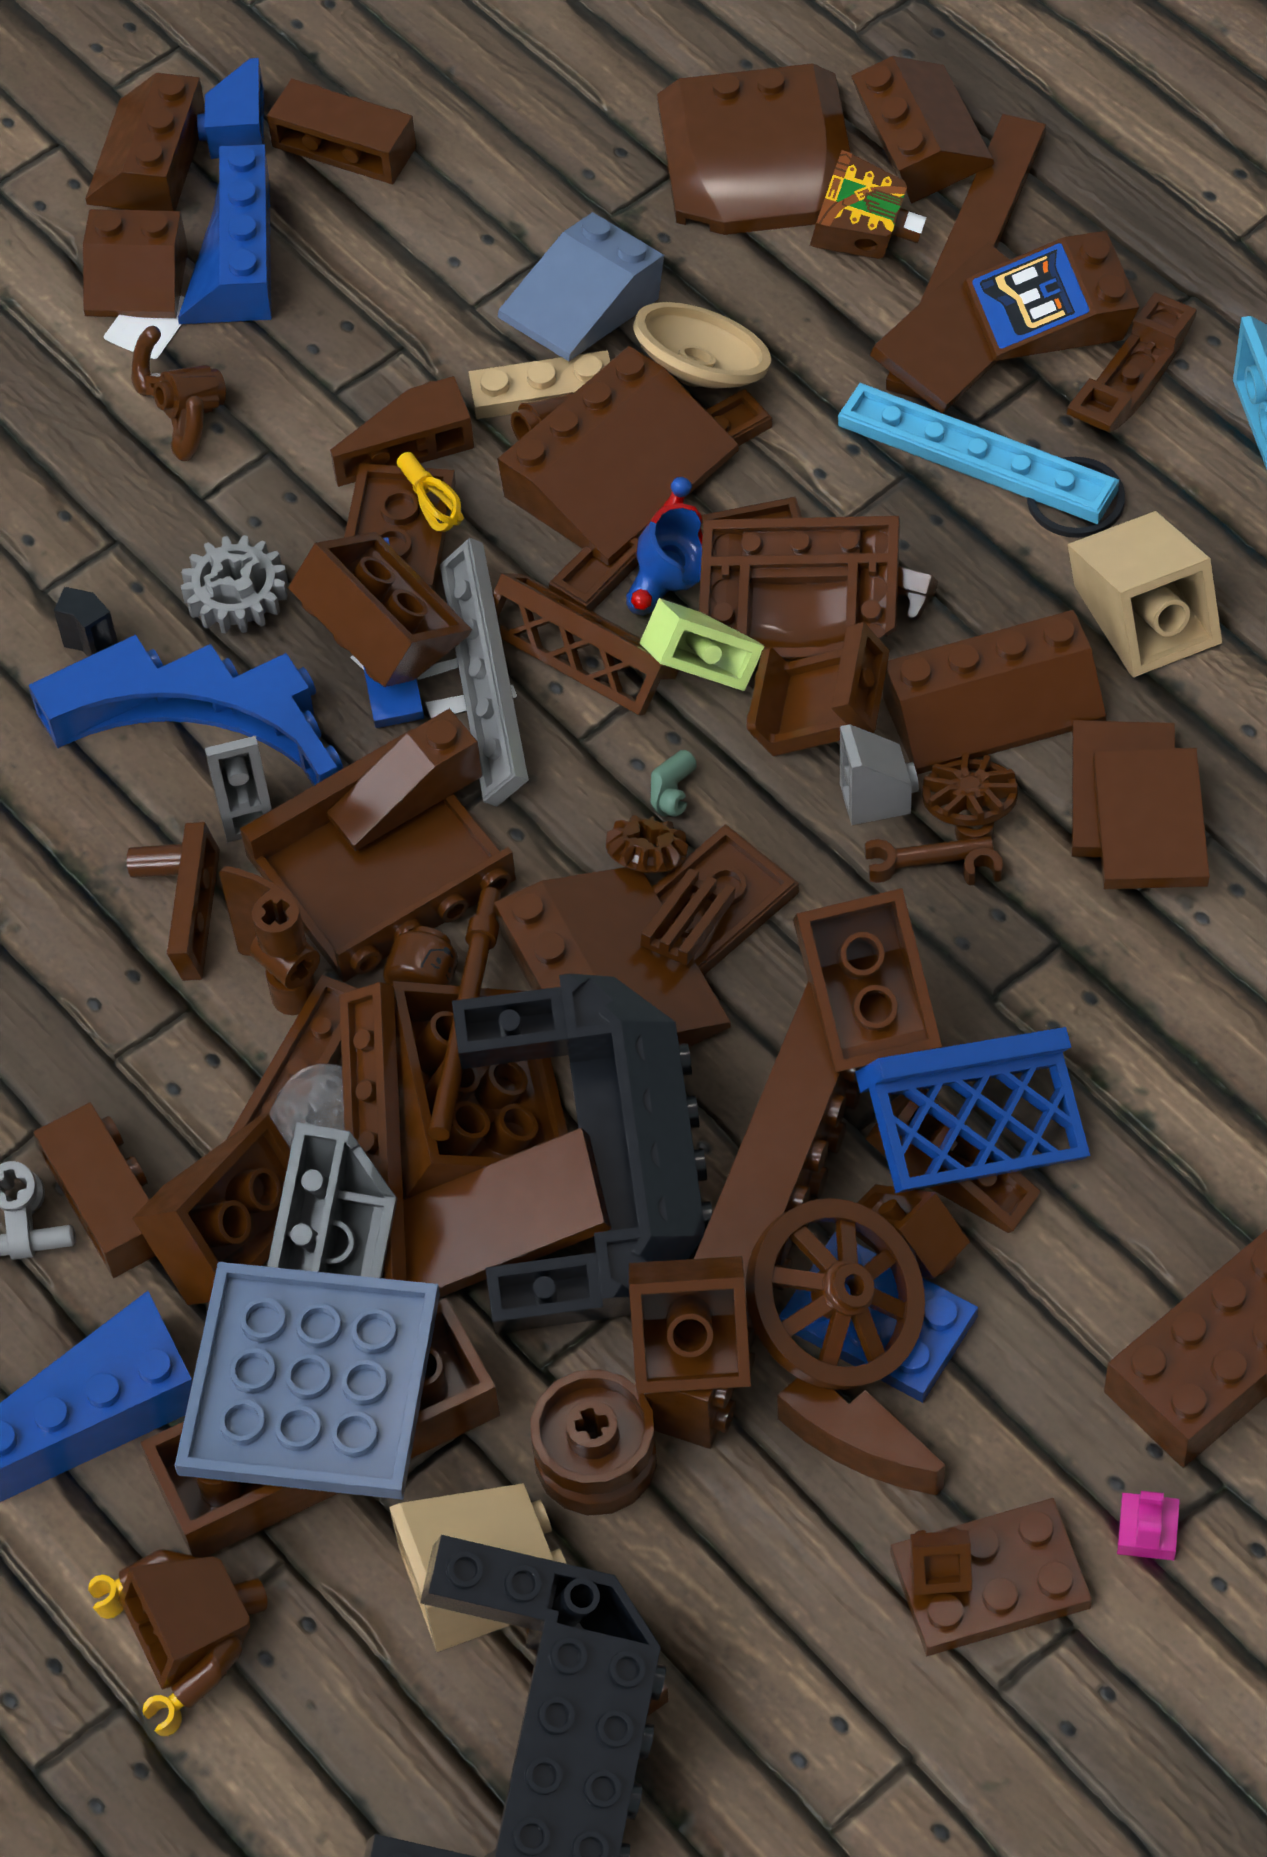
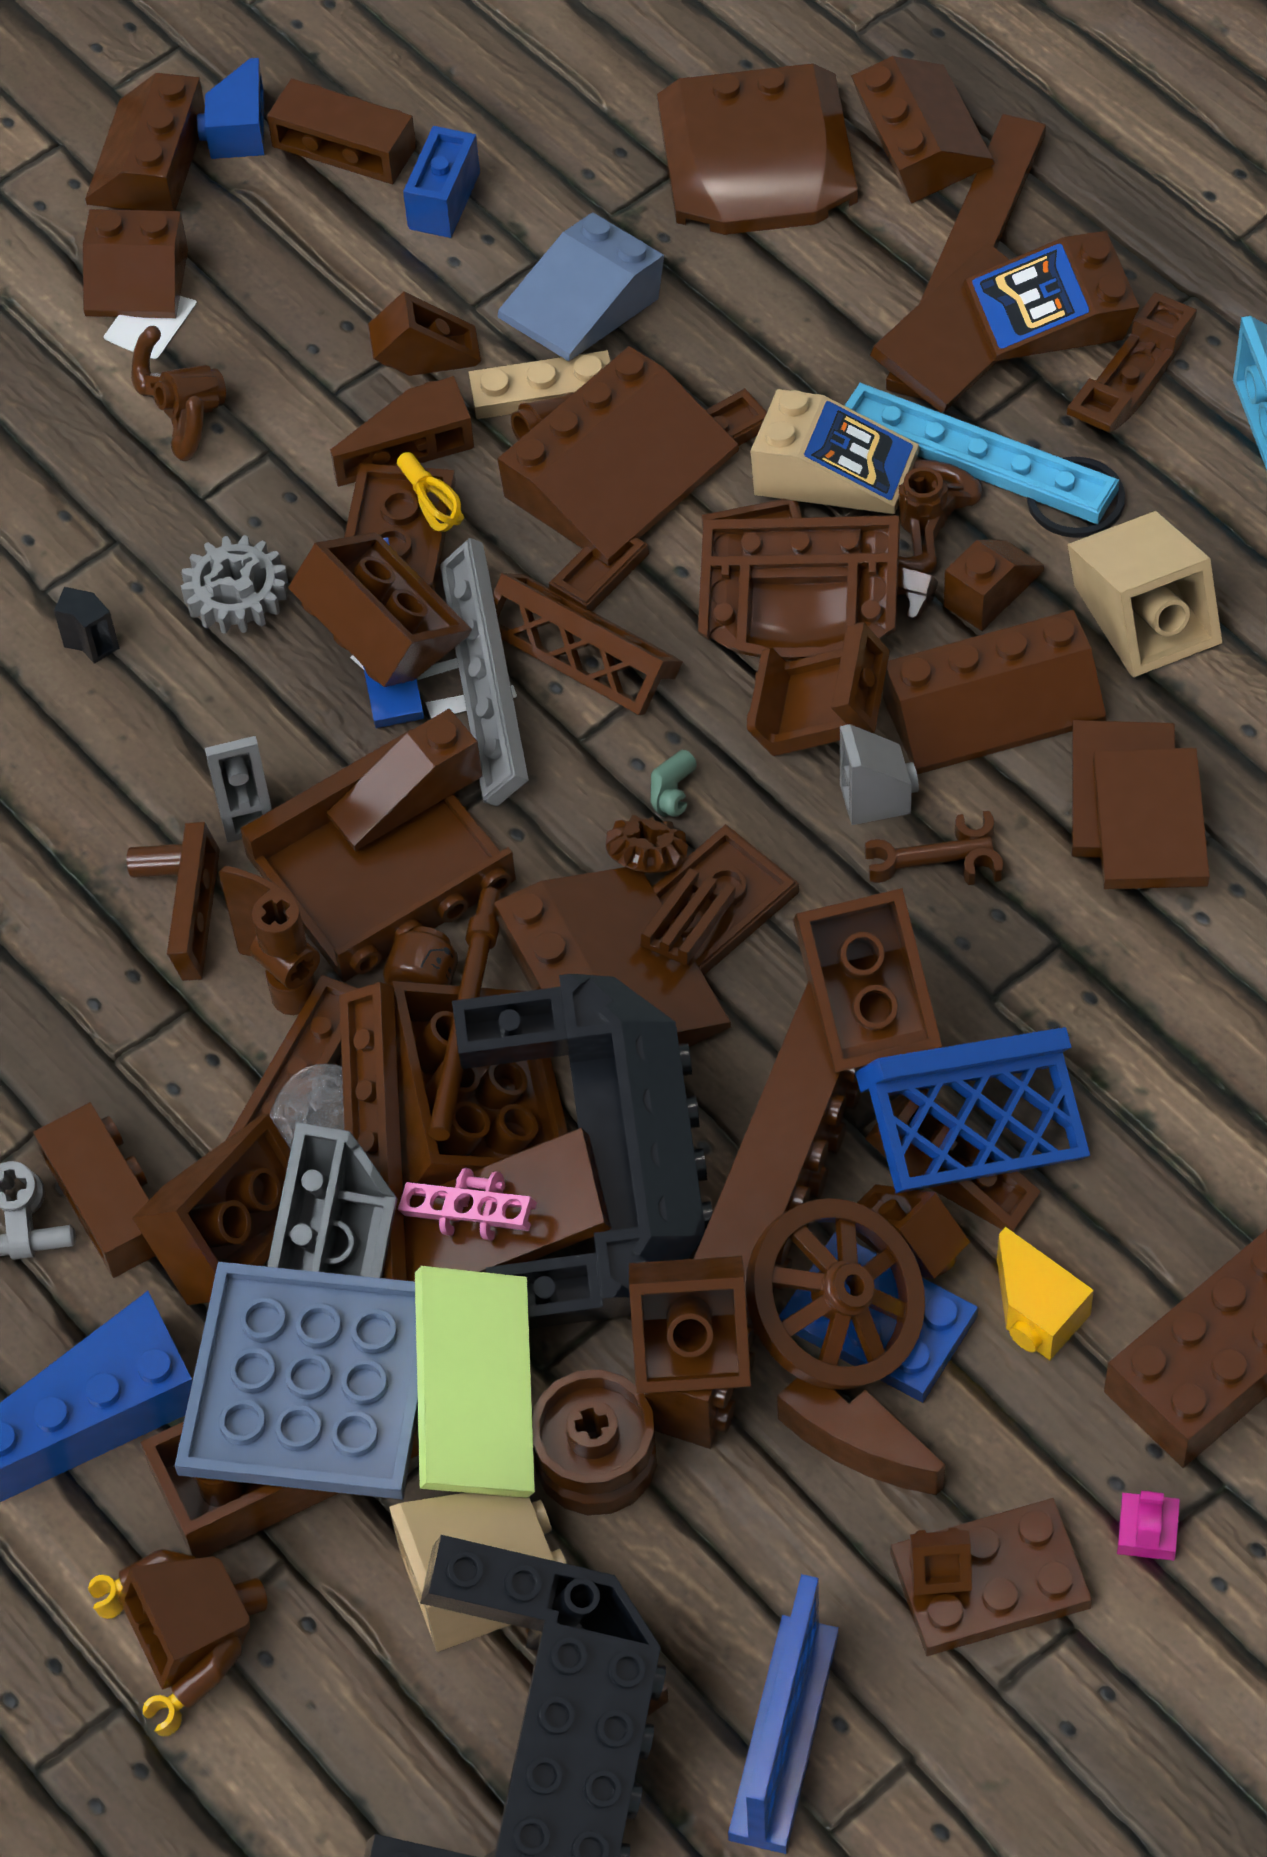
(133, 687): blue arch -> none
(235, 258): blue wedge -> none
(422, 338): none -> reddish brown slope
(441, 181): none -> blue panel
(459, 1197): none -> bright pink piece
(473, 1382): none -> yellowish green tile
(667, 551): blue piece -> none
(700, 645): yellowish green slope -> none
(701, 345): tan dish -> none
(785, 1725): none -> blue fence
(828, 455): none -> tan slope
(864, 210): torso -> none
(928, 502): none -> reddish brown piece
(969, 791): reddish brown wheel -> none
(987, 580): none -> reddish brown slope
(1039, 1297): none -> yellow slope

